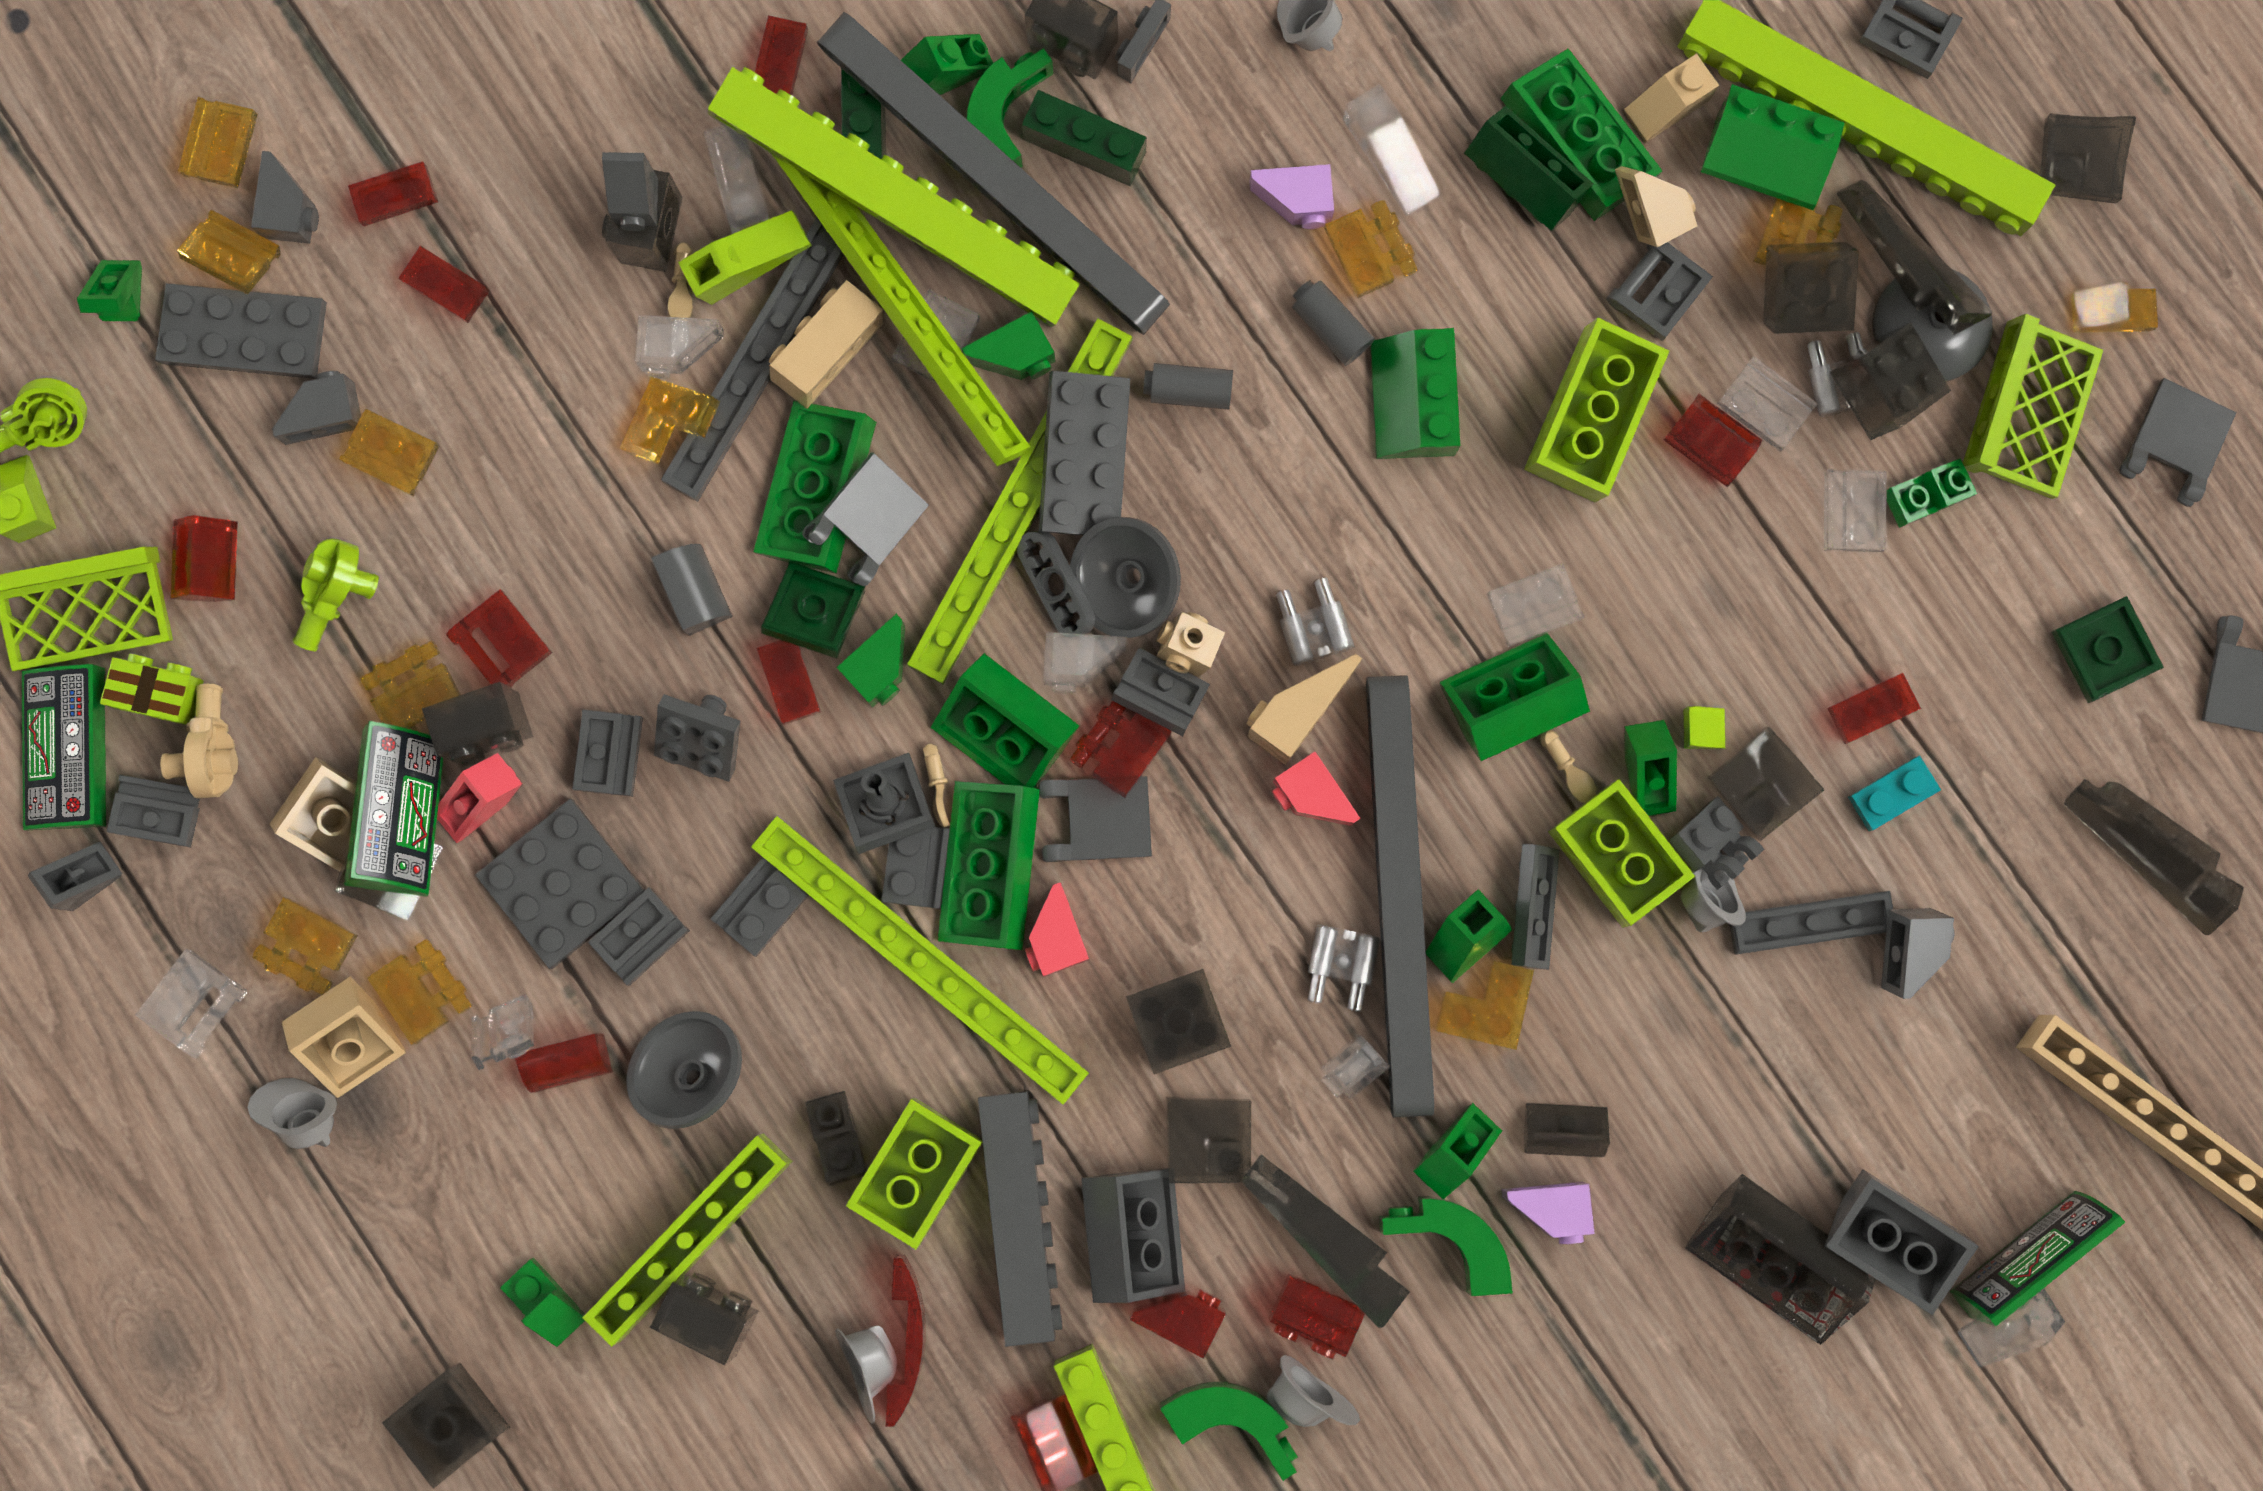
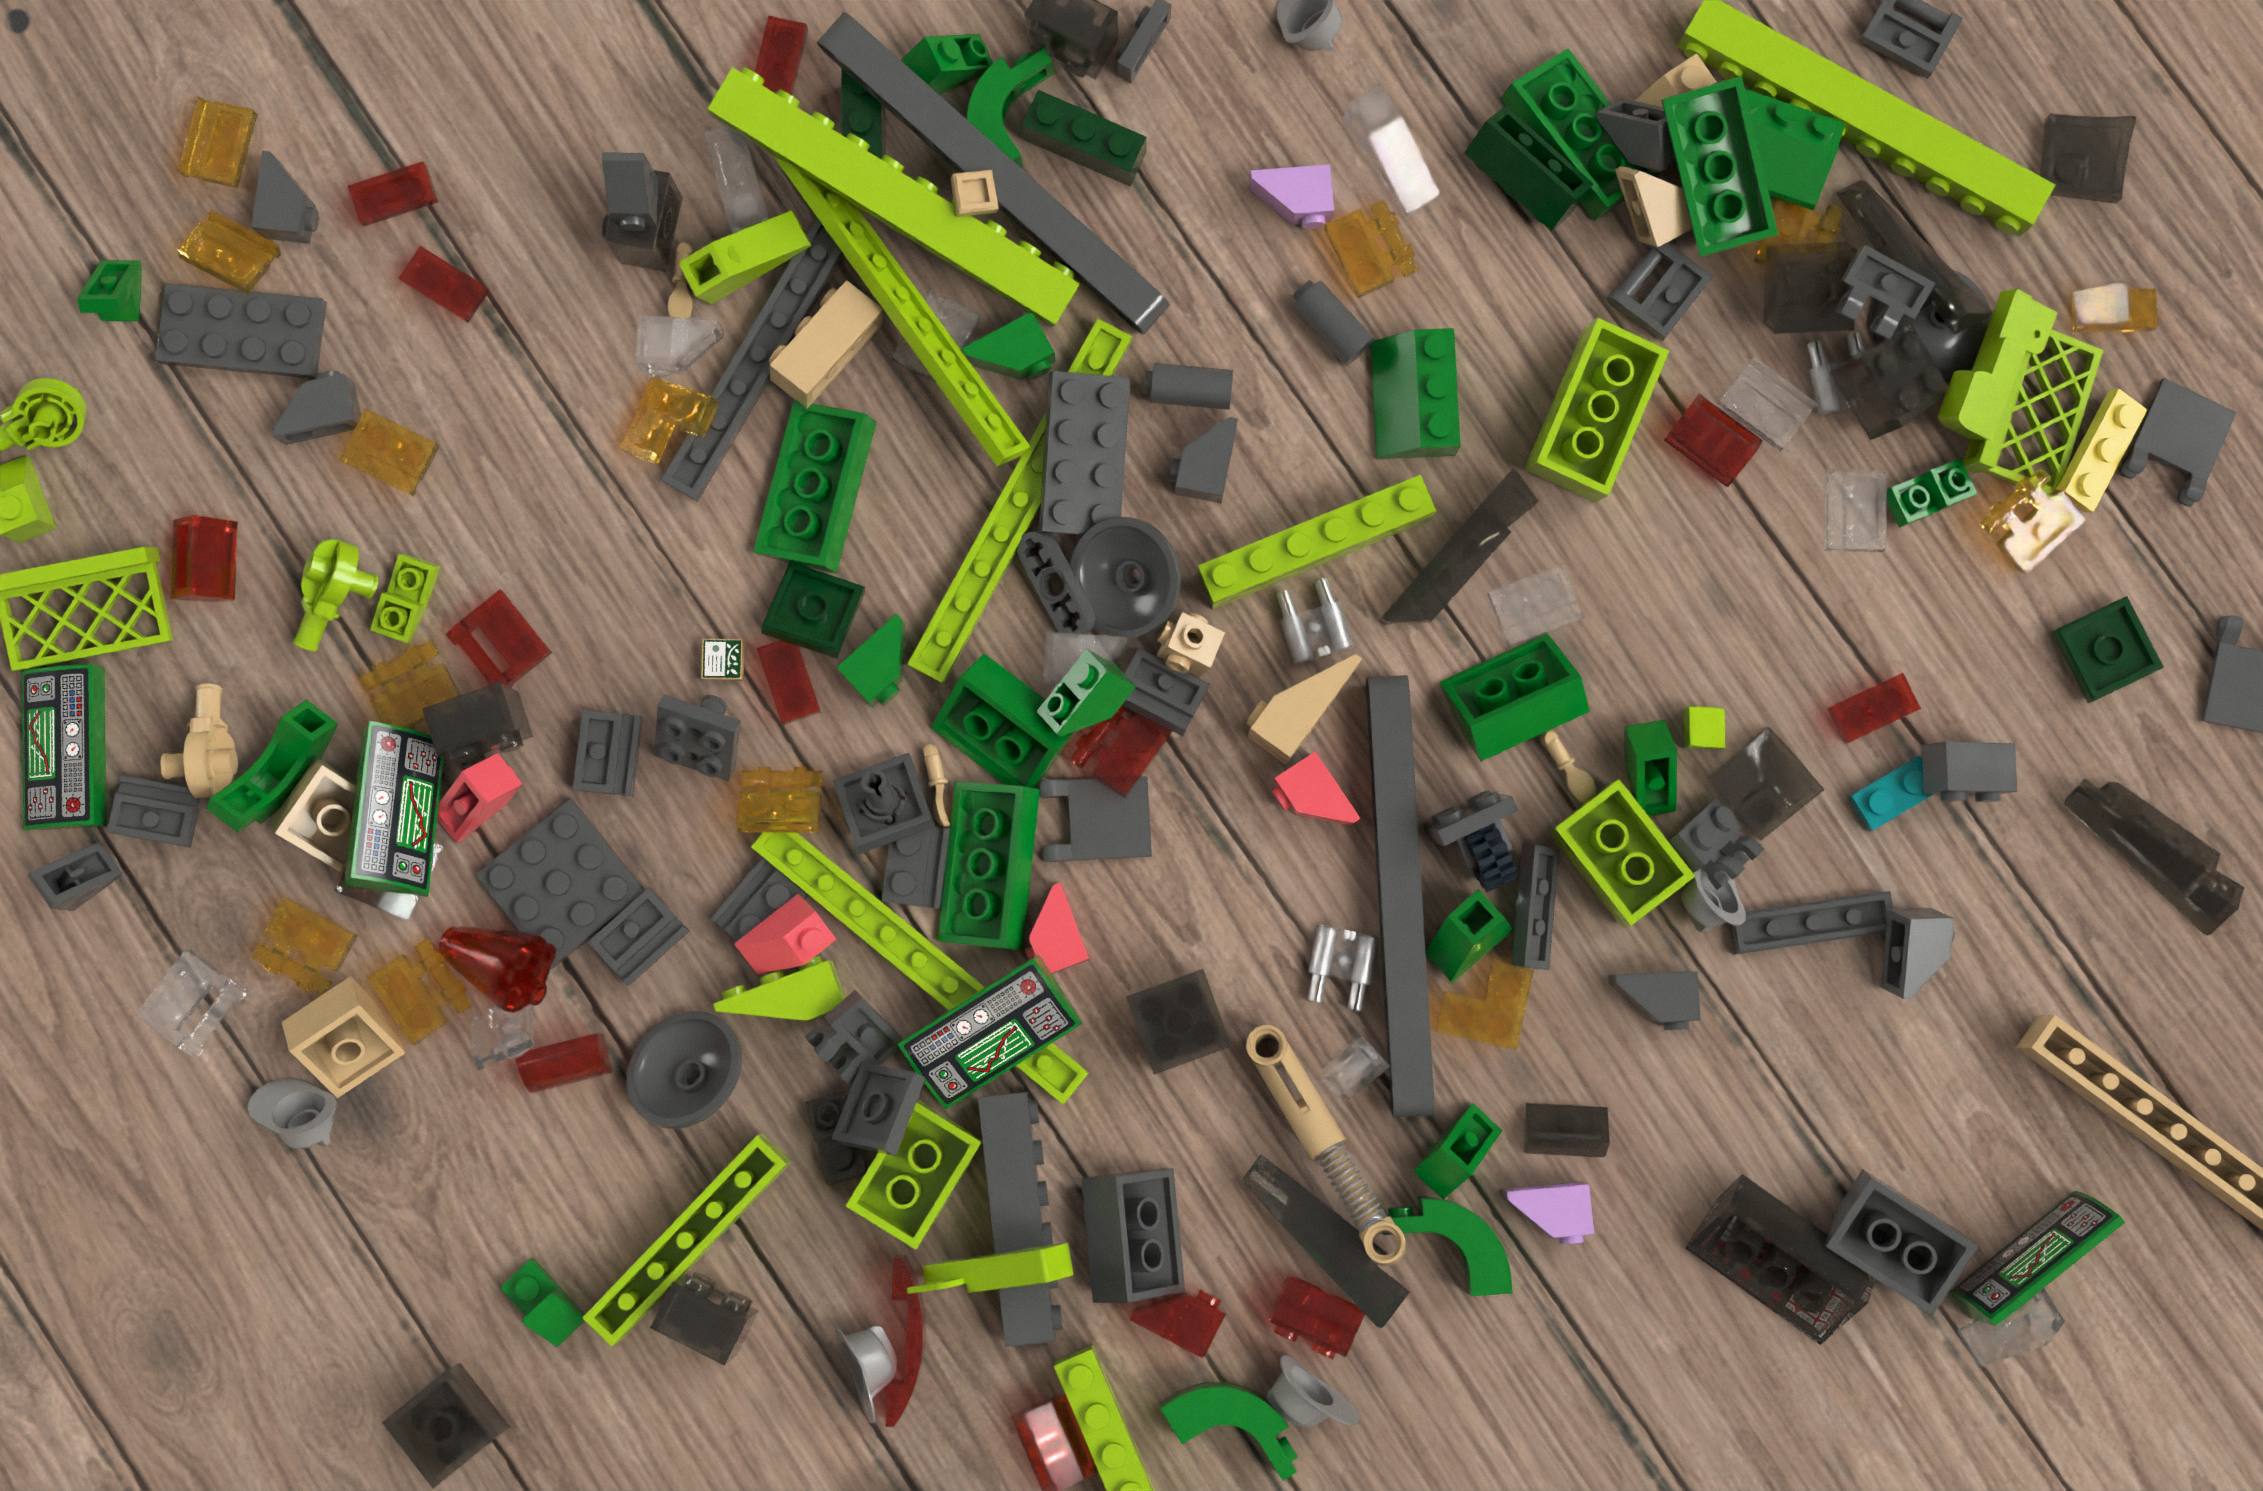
(151, 691): brick -> none
(268, 783): none -> green arch
(406, 598): none -> lime slope
(501, 964): none -> clear red cone
(692, 588): dark grey brick -> none
(722, 659): none -> tile
(780, 810): none -> clear yellow plate
(785, 938): none -> coral slope
(798, 996): none -> lime slope
(862, 1029): none -> dark grey plate
(872, 512): flag -> none
(878, 1108): none -> dark grey plate
(974, 193): none -> tan tile
(990, 1032): none -> slope
(999, 1270): none -> lime piece
(1086, 695): none -> green slope
(1205, 464): none -> dark grey slope
(1208, 1139): clear smoke plate -> none
(1316, 542): none -> lime brick
(1323, 1141): none -> tan piece
(1463, 553): none -> clear smoke wedge
(1479, 837): none -> plate
(1639, 133): none -> dark grey slope
(1662, 996): none -> dark grey slope
(1720, 166): none -> green slope
(1887, 282): none -> dark grey plate
(1969, 769): none -> dark grey brick
(1979, 396): none -> lime piece
(2040, 530): none -> clear yellow plate
(2101, 449): none -> light yellow plate

